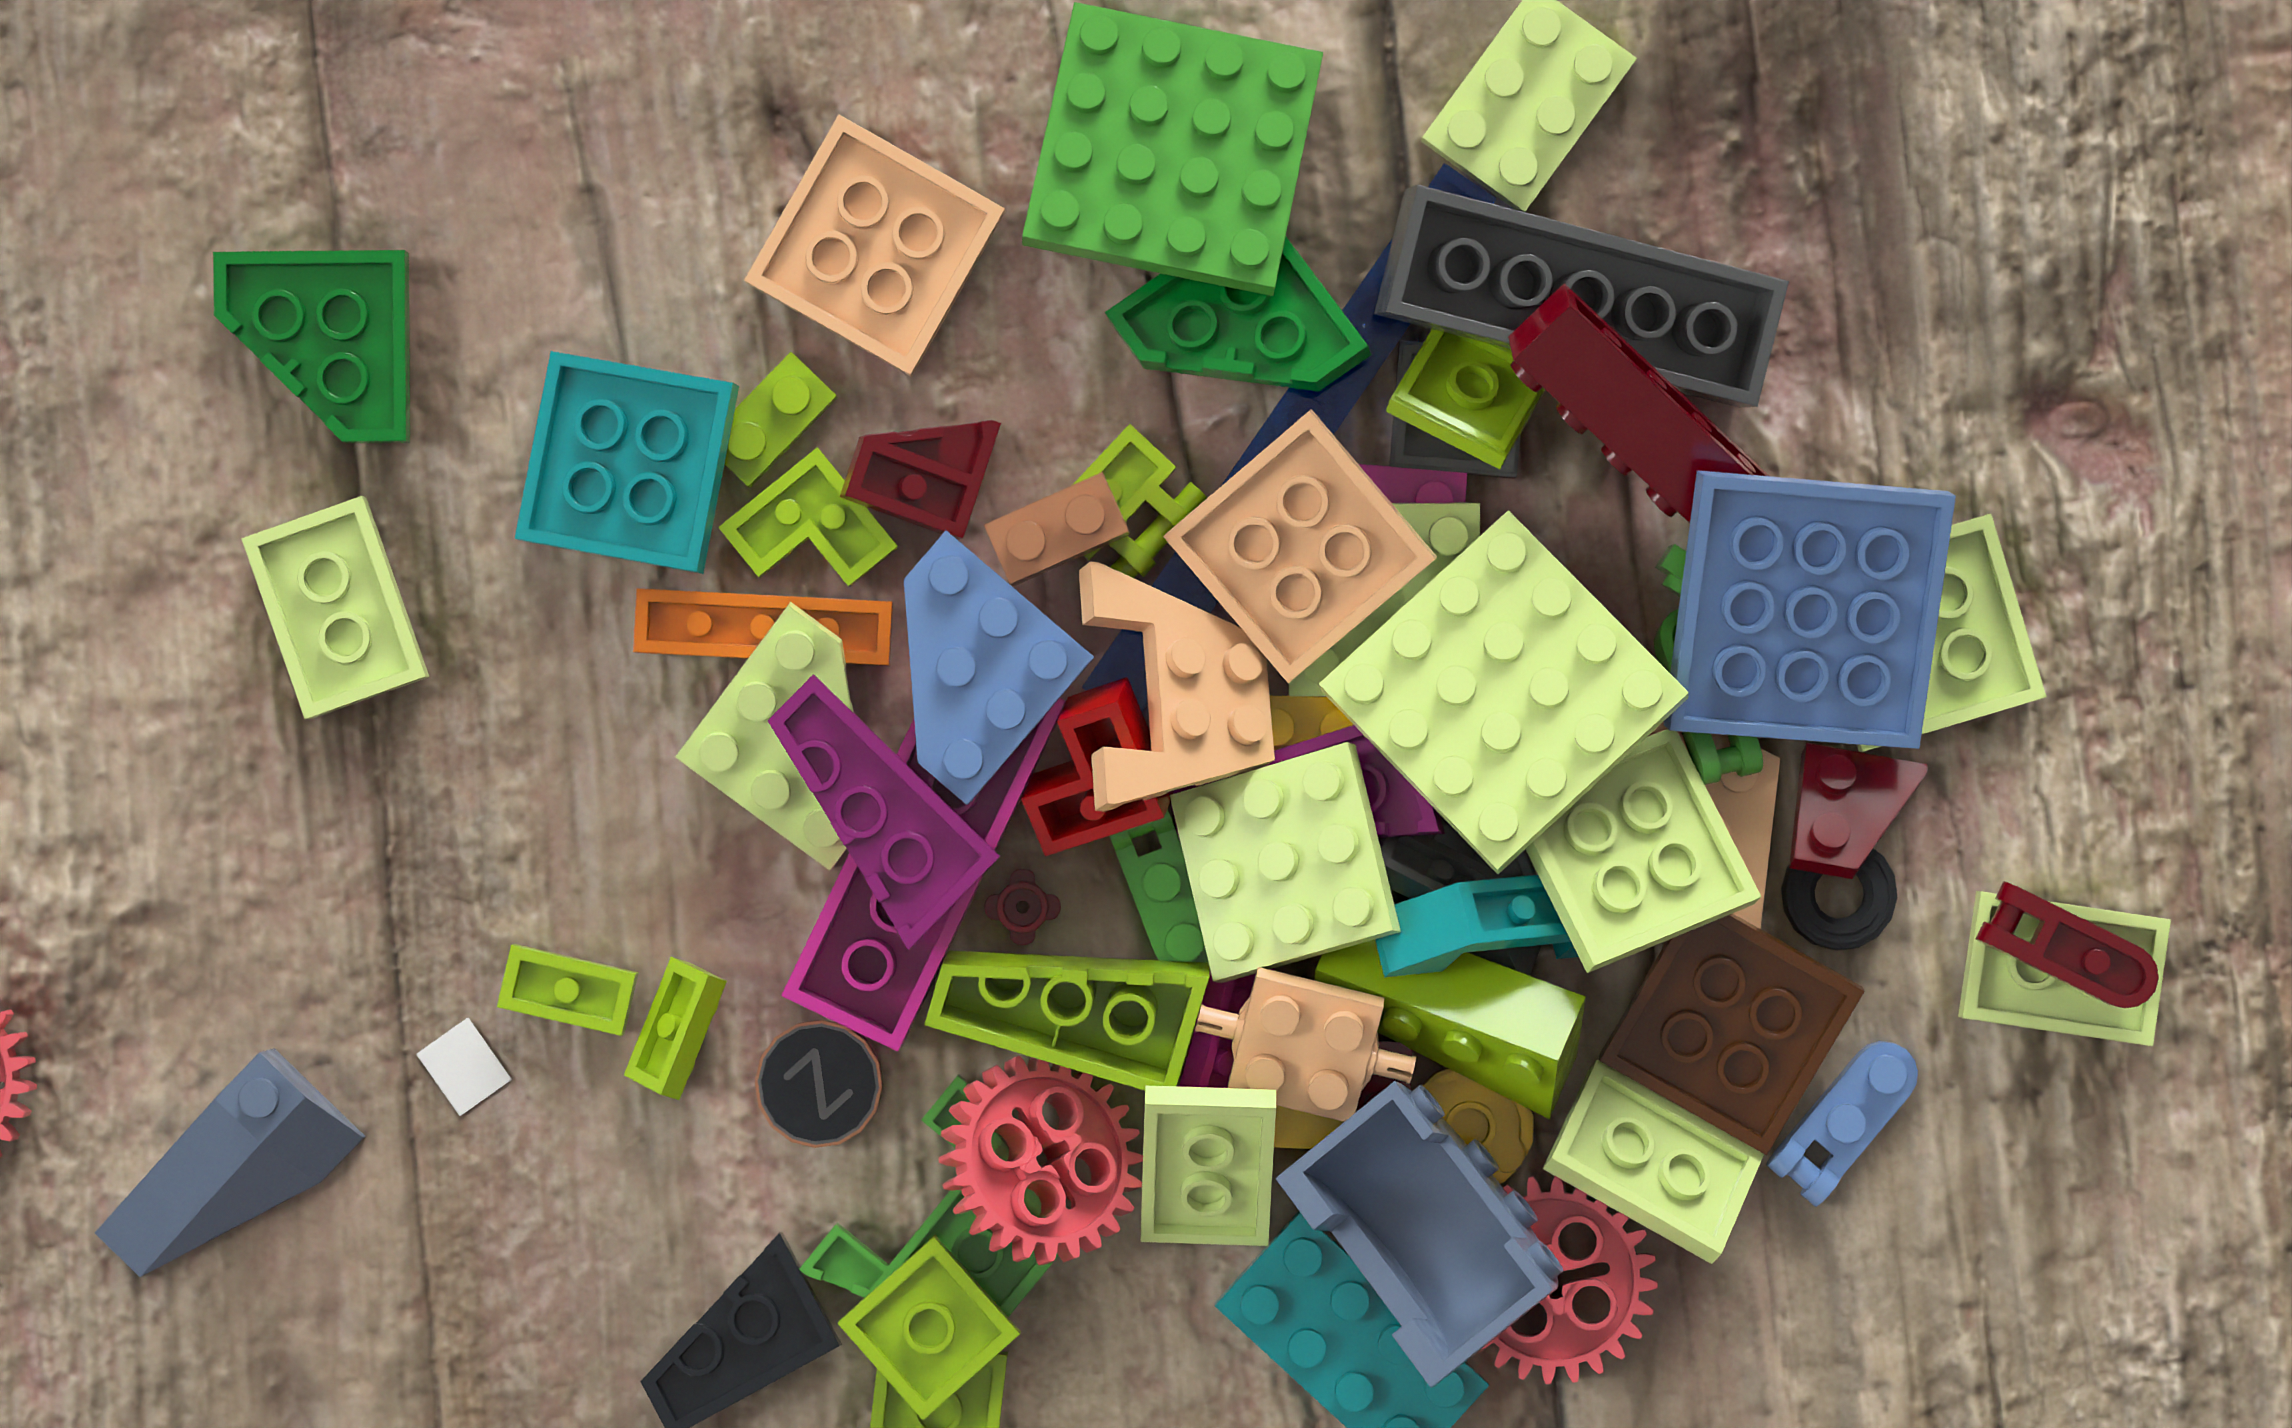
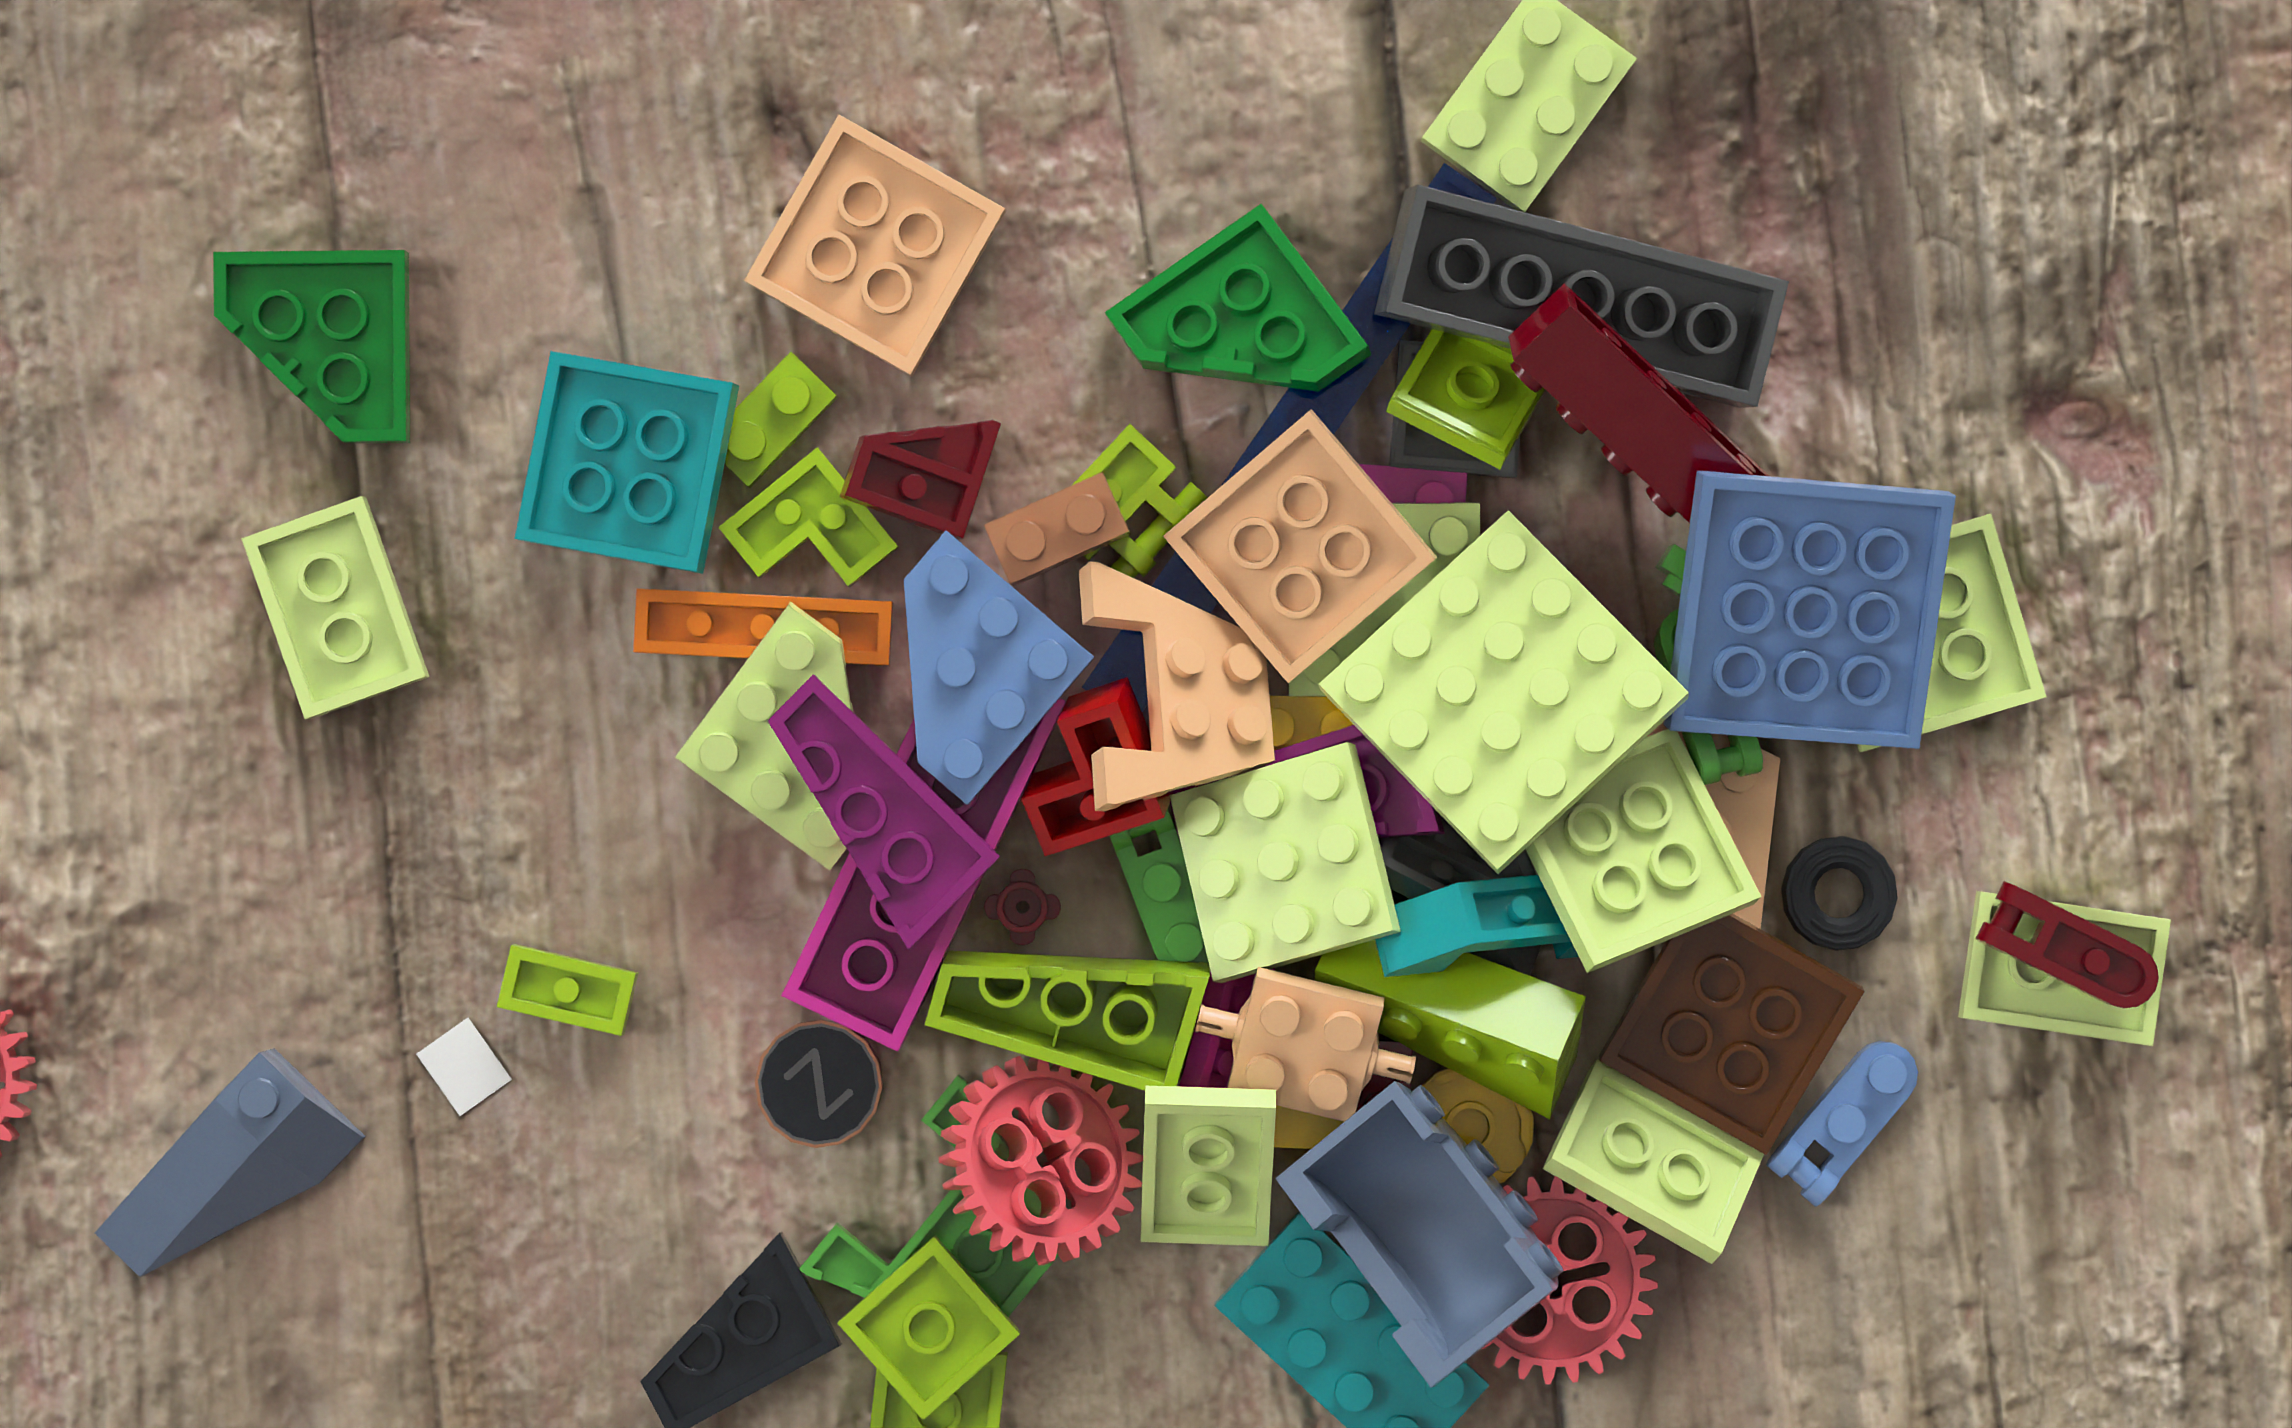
(675, 1028): lime plate -> none
(1172, 149): bright green plate -> none
(1846, 806): dark red wing -> none

